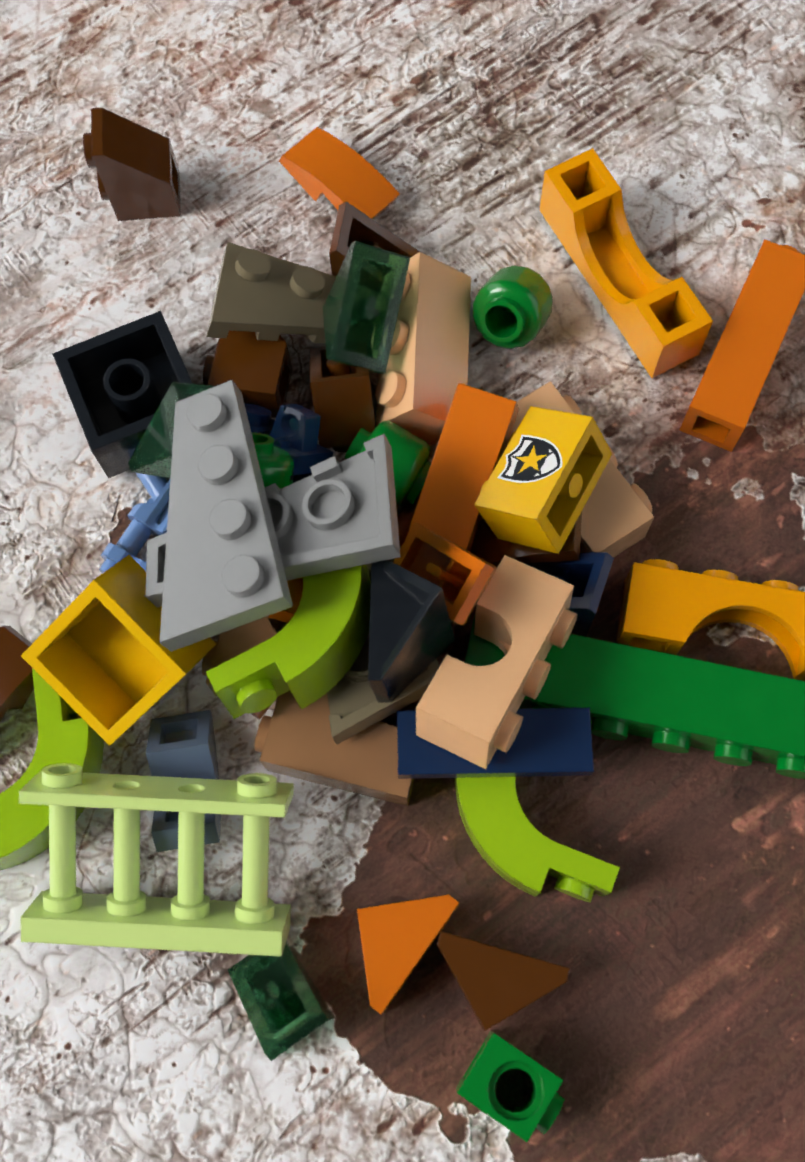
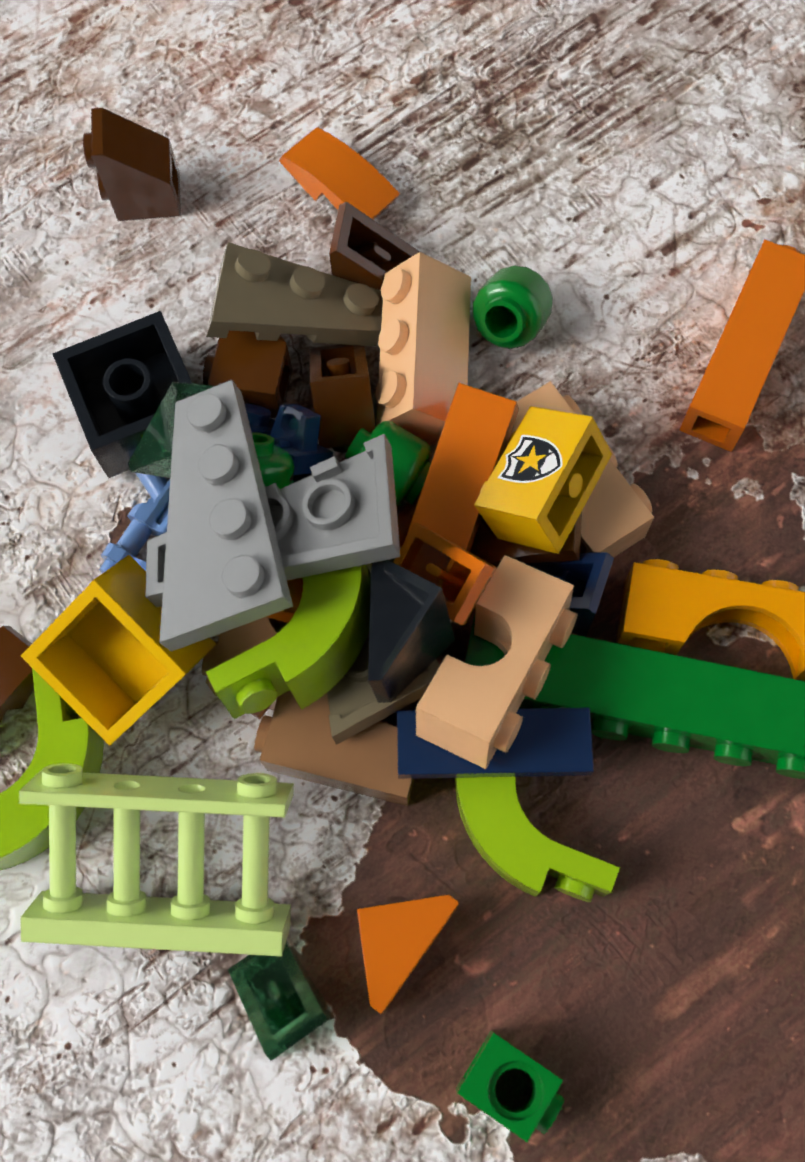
(184, 749): sand blue slope -> none
(364, 307): clear green slope -> none
(497, 979): reddish brown slope -> none
(652, 312): light orange arch -> none

